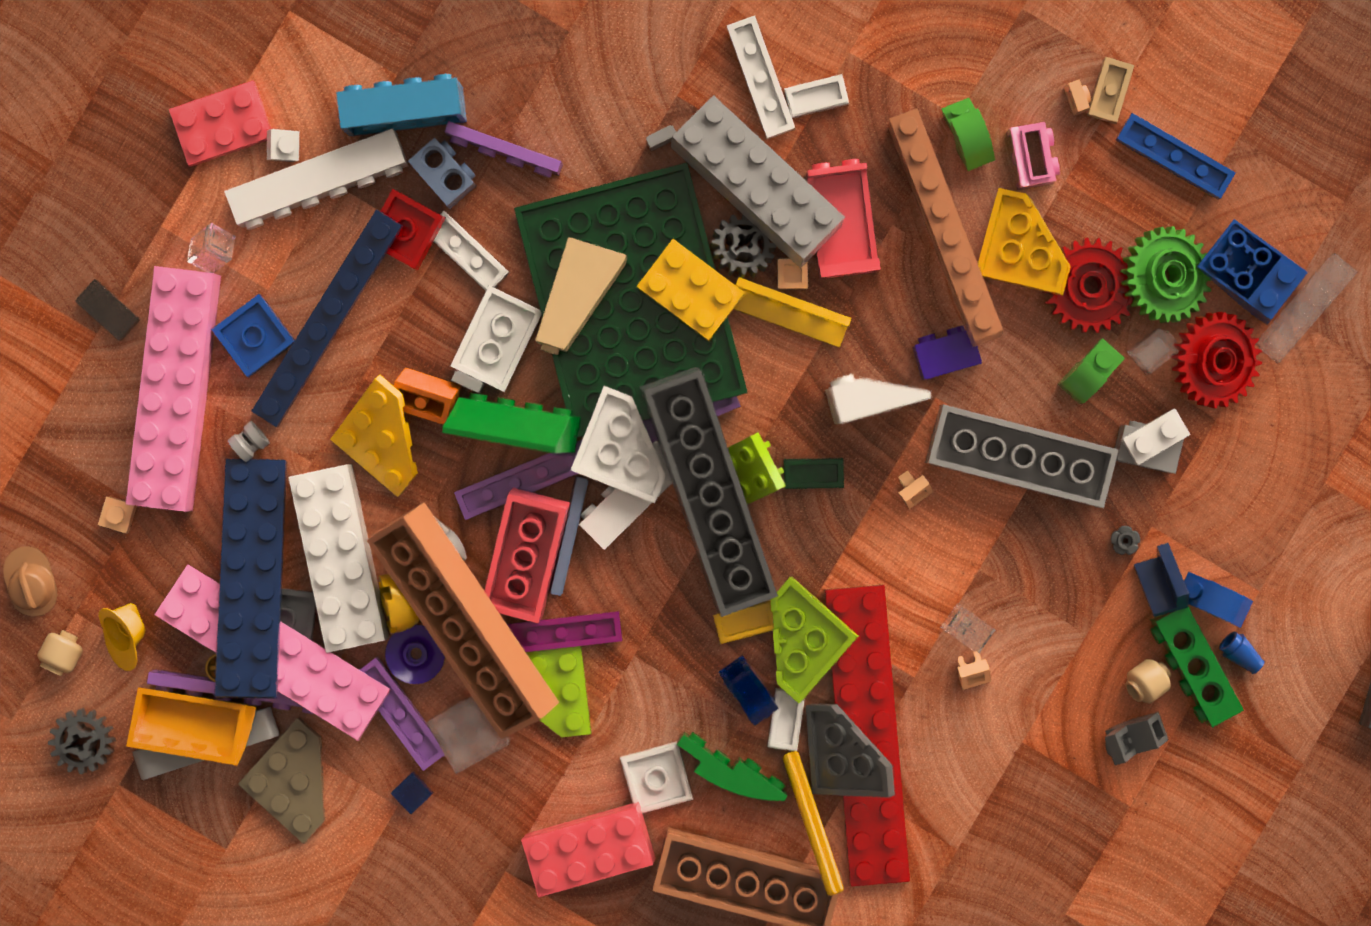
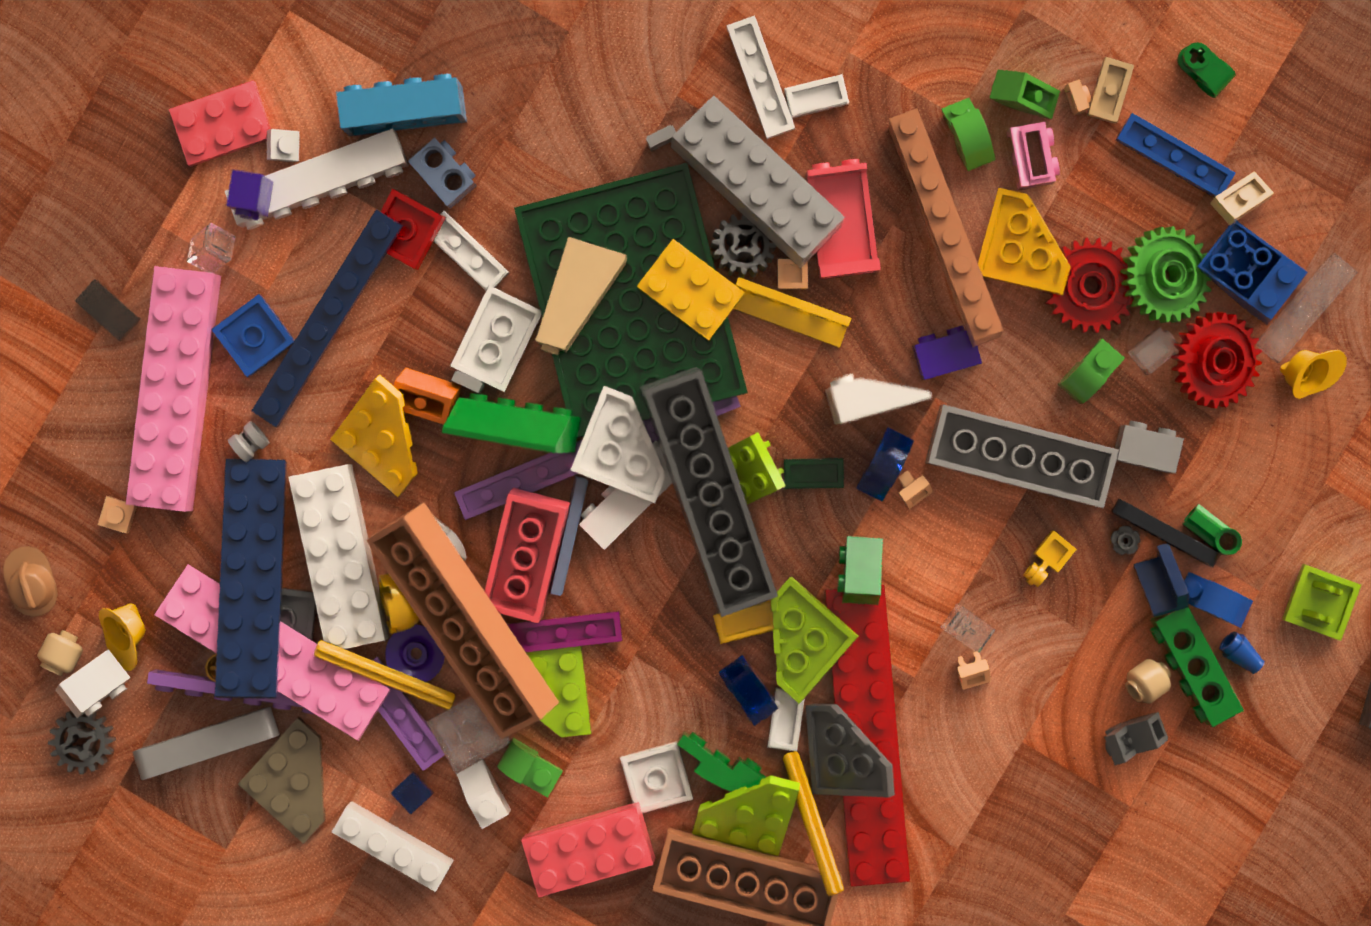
(93, 684): none -> white brick
(190, 726): light orange slope -> none
(249, 194): none -> dark purple brick
(384, 675): none -> yellow axle
(392, 846): none -> white brick
(483, 794): none -> white slope
(491, 146): medium lavender plate -> none
(526, 767): none -> bright green brick
(750, 816): none -> lime plate
(861, 570): none -> brick
(885, 464): none -> clear blue brick
(1024, 93): none -> bright green slope
(1053, 552): none -> yellow plate
(1155, 436): white plate -> none
(1165, 533): none -> black beam
(1208, 72): none -> green piece
(1210, 530): none -> green piece
(1242, 198): none -> tan plate
(1313, 372): none -> yellow piece
(1321, 602): none -> lime plate

